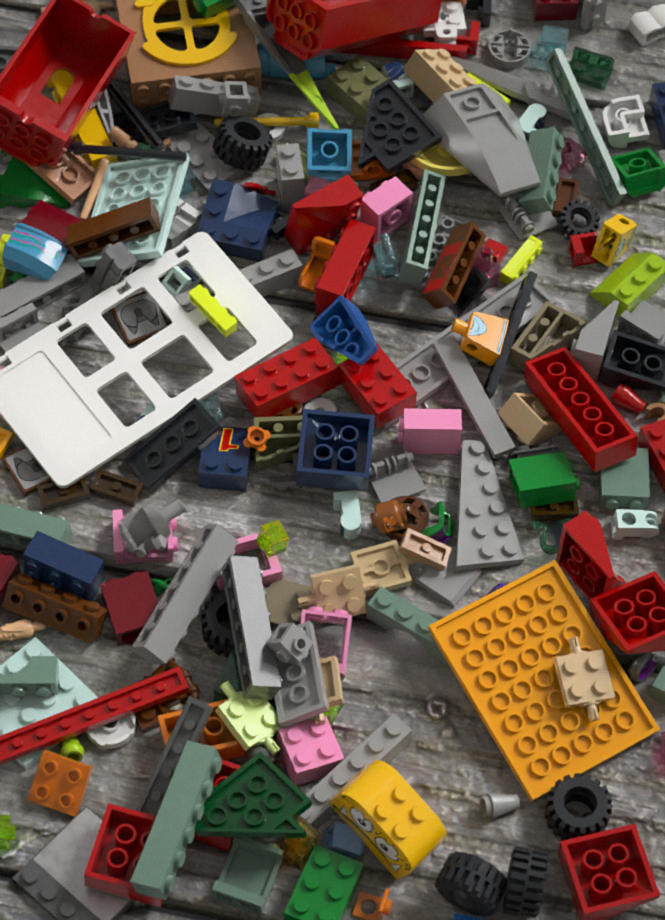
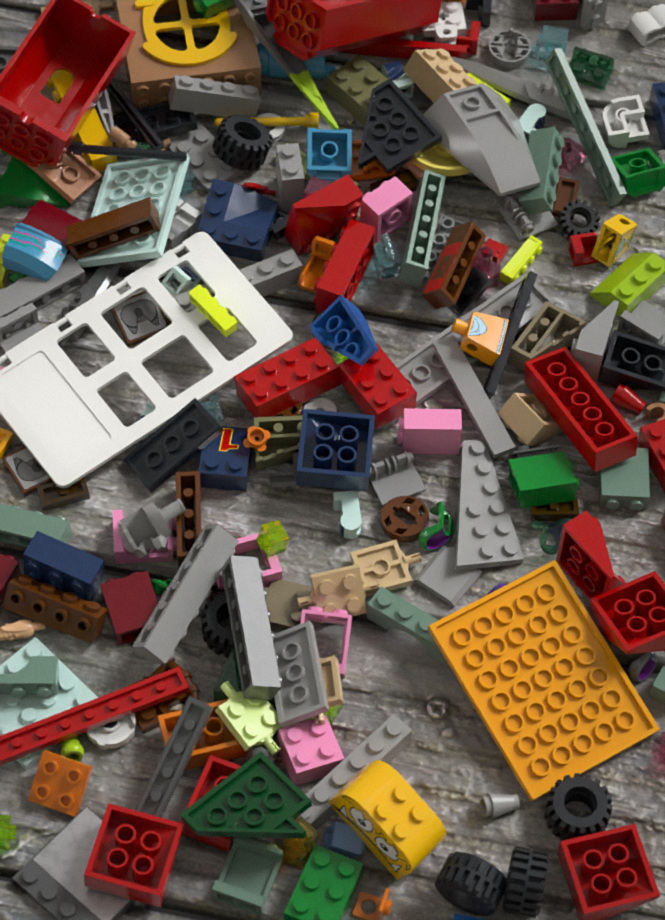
(94, 189): light nougat bar -> none
(114, 265): dark grey brick -> none
(116, 488): dark brown plate -> none
(176, 820): sand green brick -> none
(188, 523): none -> reddish brown brick
(234, 98): light grey brick -> none
(290, 643): light grey brick -> none
(388, 516): dark orange head -> none
(425, 549): medium nougat plate -> none
(584, 678): tan plate -> none
(634, 524): light aqua leg -> none

